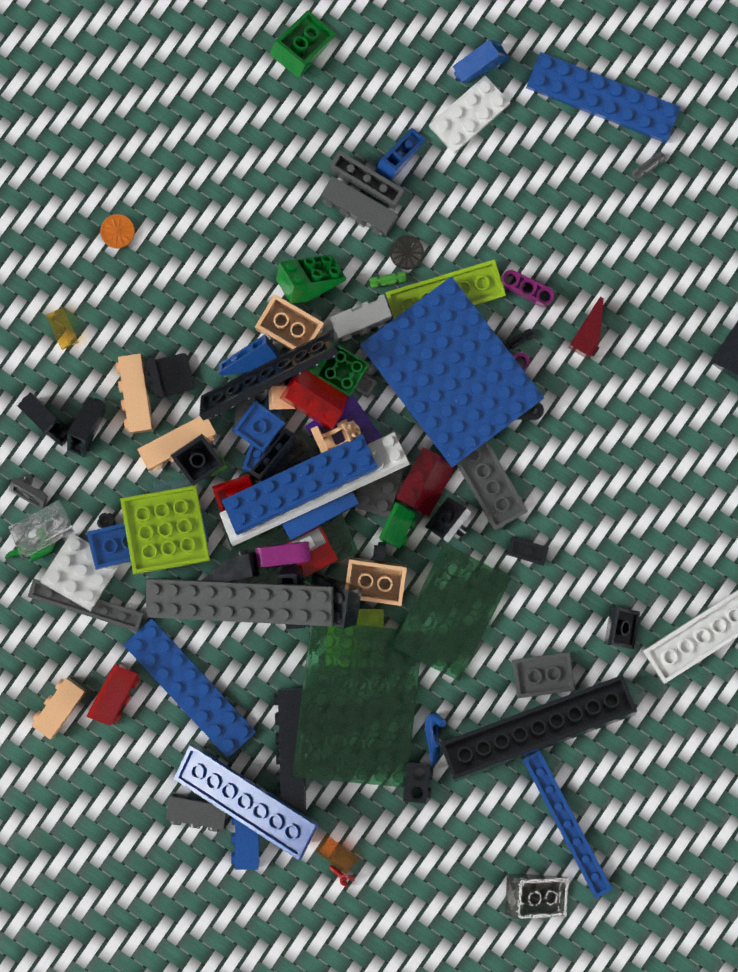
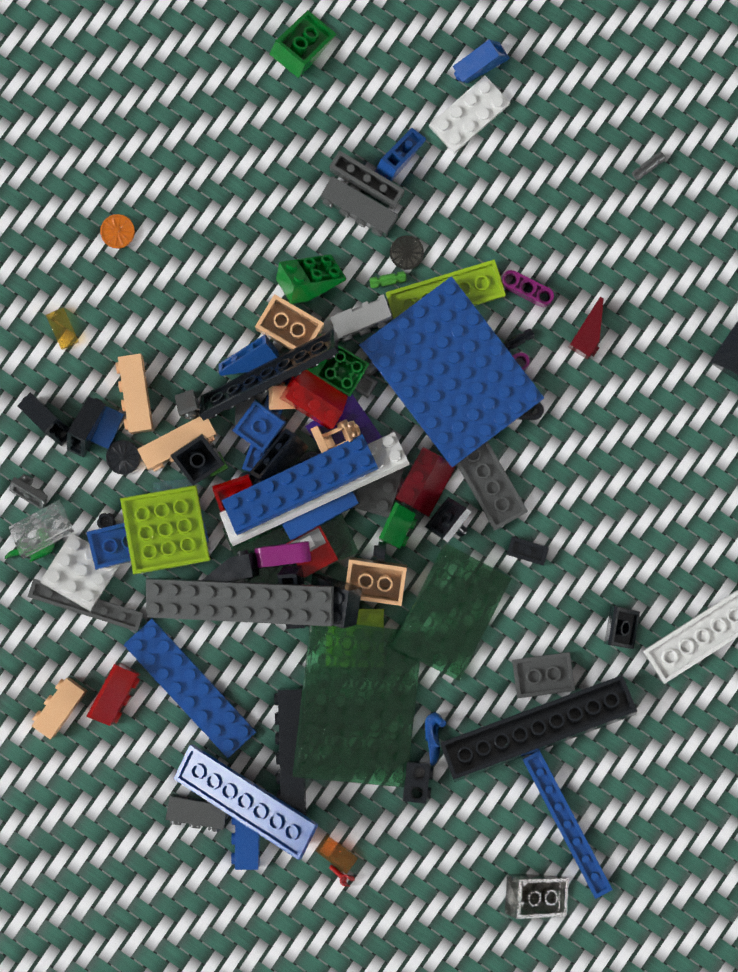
(107, 427): none -> blue tile
(123, 457): none -> black wheel
(169, 375): black bracket -> none
(188, 405): none -> dark grey slope
(603, 97): blue plate -> none

